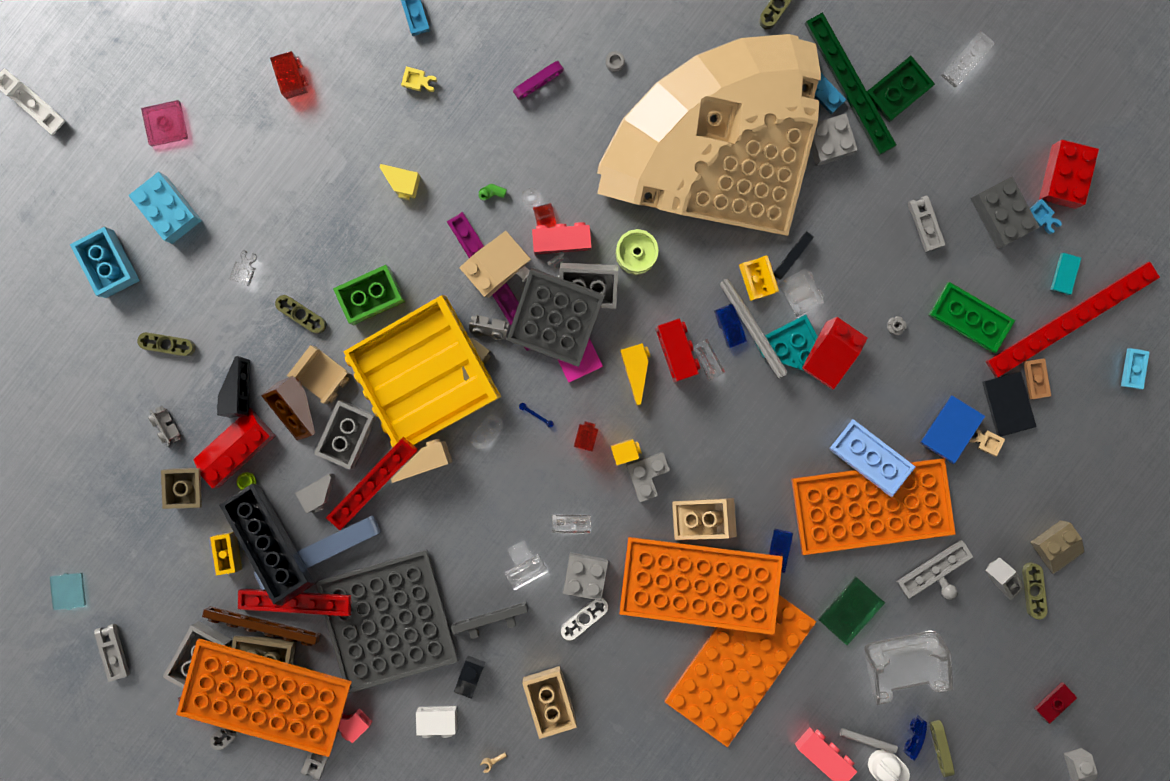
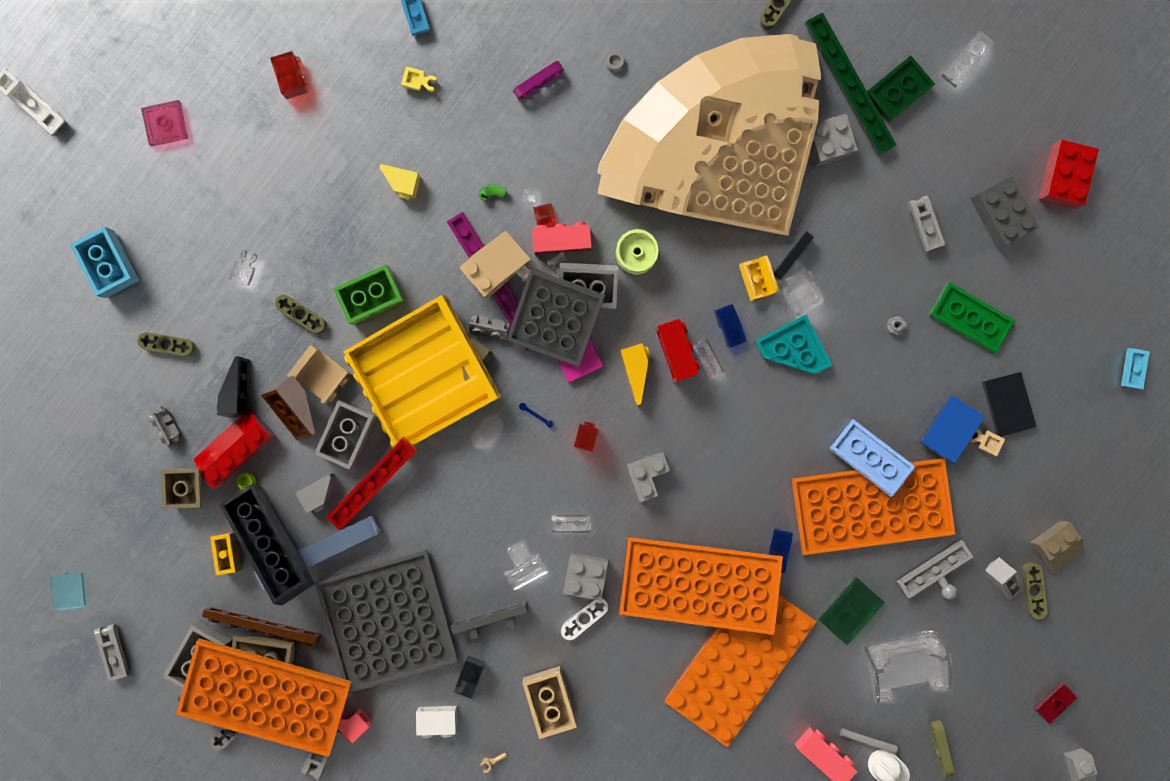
(165, 208): medium azure brick -> none
(303, 603): red plate -> none
(427, 458): tan slope -> none
(625, 451): yellow brick -> none
(704, 519): tan slope -> none
(753, 328): light grey axle -> none
(828, 95): dark azure plate -> none
(834, 352): red slope -> none
(918, 730): clear blue slope -> none
(1037, 378): medium nougat plate -> none
(1042, 214): dark azure plate -> none
(1065, 273): teal tile -> none
(1072, 319): red plate -> none

